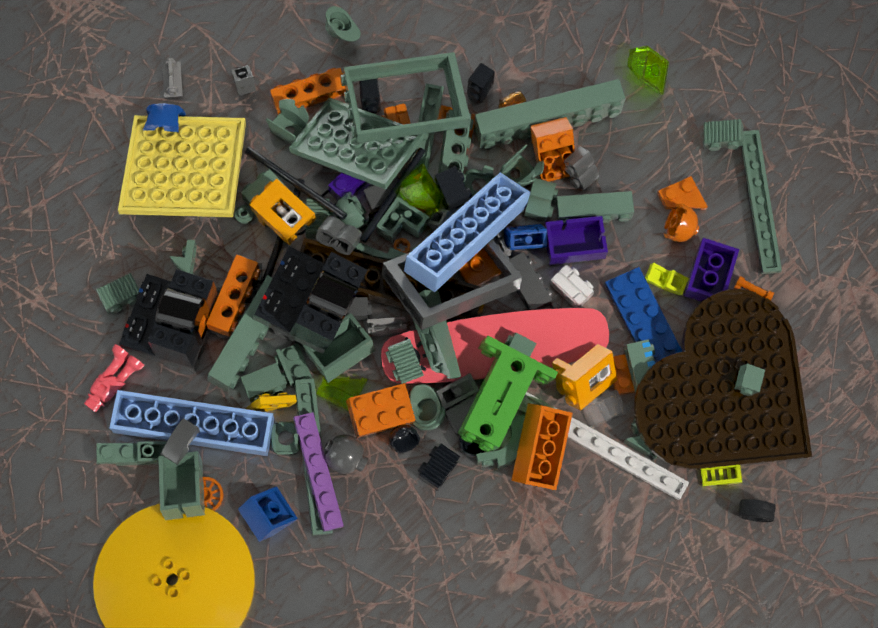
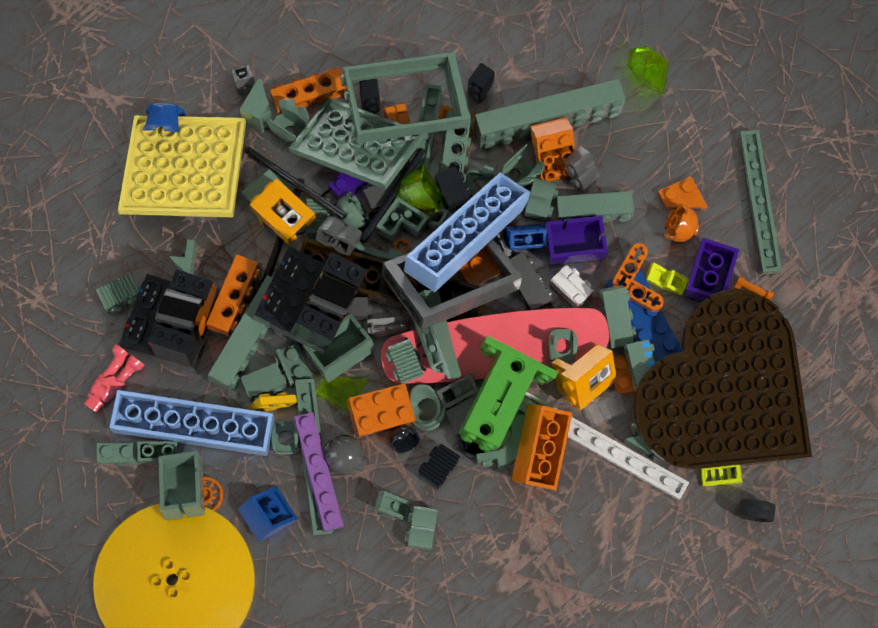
(172, 78): light grey hinge -> none
(179, 441): dark grey slope -> none
(244, 219): sand green plate -> none
(256, 108): none -> sand green slope
(341, 25): sand green piece -> none
(392, 506): none -> sand green slope
(422, 528): none -> sand green brick
(512, 99): clear orange brick -> none
(520, 343): sand green brick -> none
(558, 334): none -> sand green piece
(618, 315): none -> sand green brick
(631, 284): none -> orange beam
(723, 134): sand green brick -> none
(749, 379): sand green brick -> none

